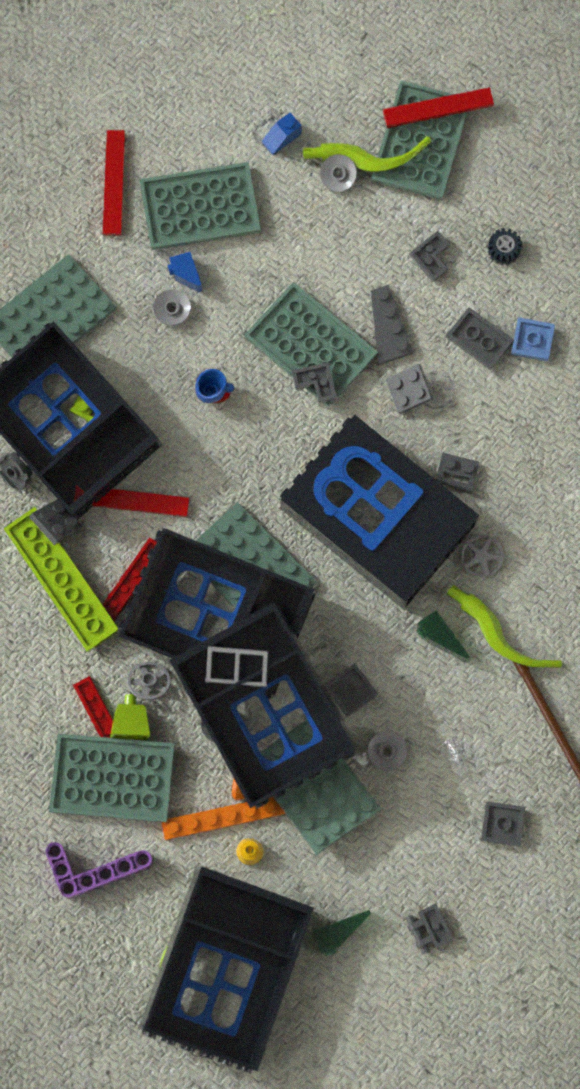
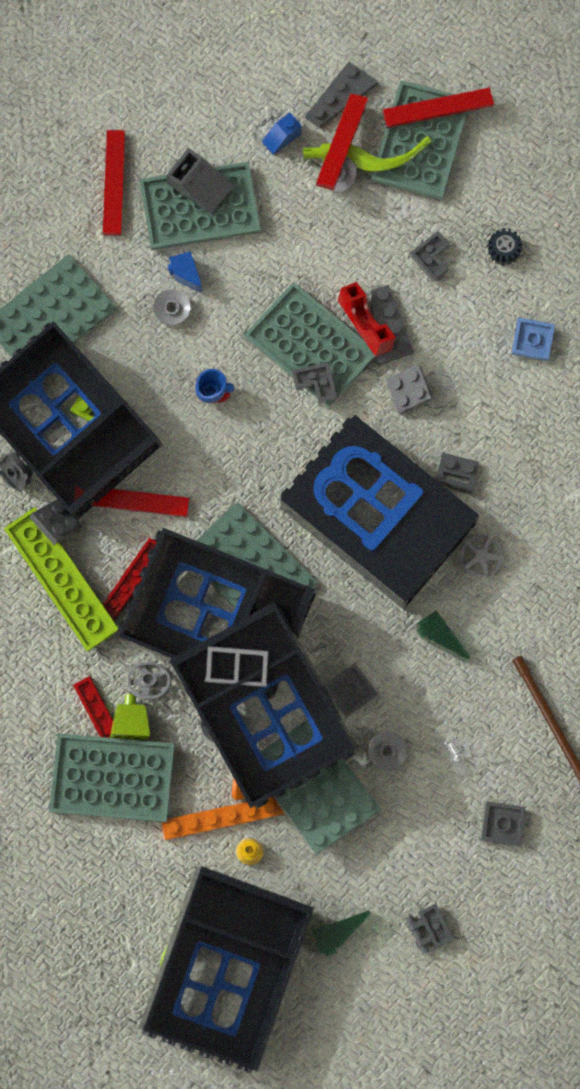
(95, 874): medium lavender beam -> none
(198, 181): none -> dark grey slope
(335, 97): none -> dark grey wing
(342, 142): none -> red tile
(354, 303): none -> red arch
(479, 338): dark grey plate -> none
(492, 630): lime animal -> none

